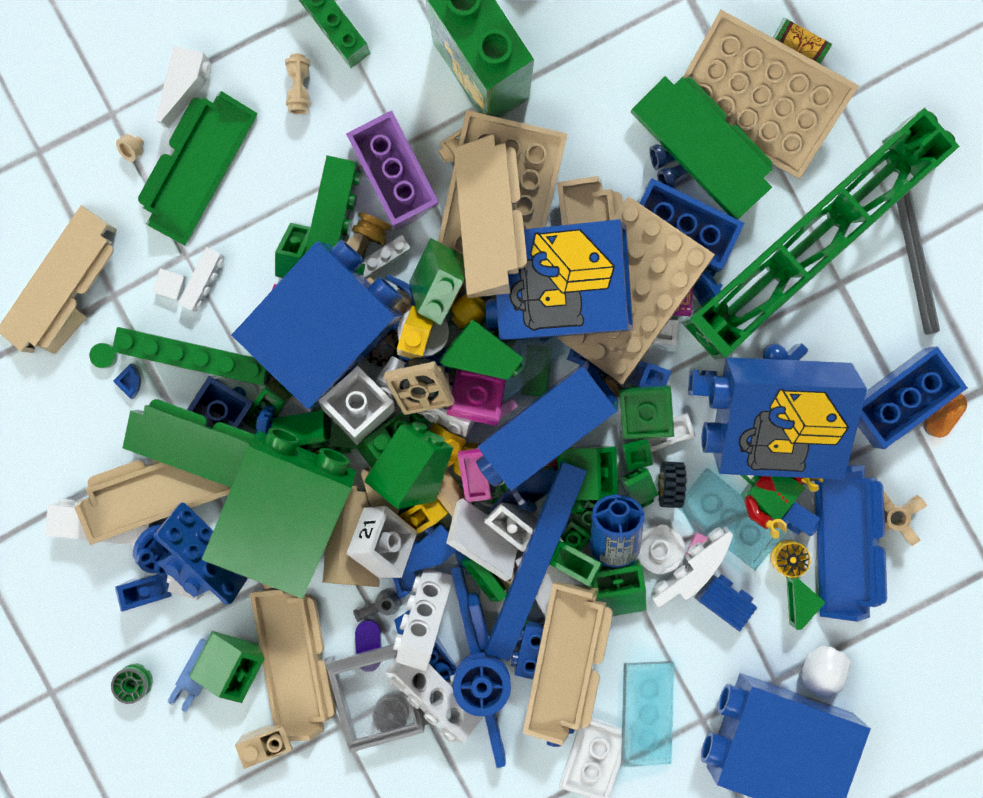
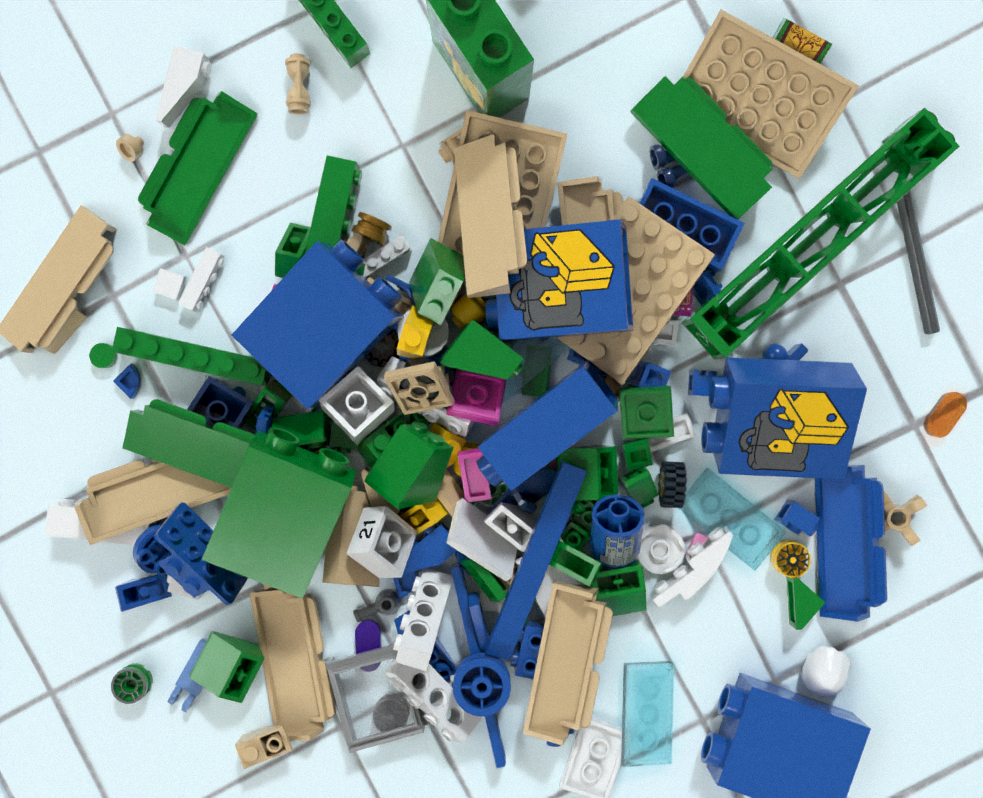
(393, 170): medium lavender slope -> none
(507, 407): bright pink tile -> none
(726, 602): blue brick -> none
(771, 497): torso -> none
(908, 397): blue brick -> none

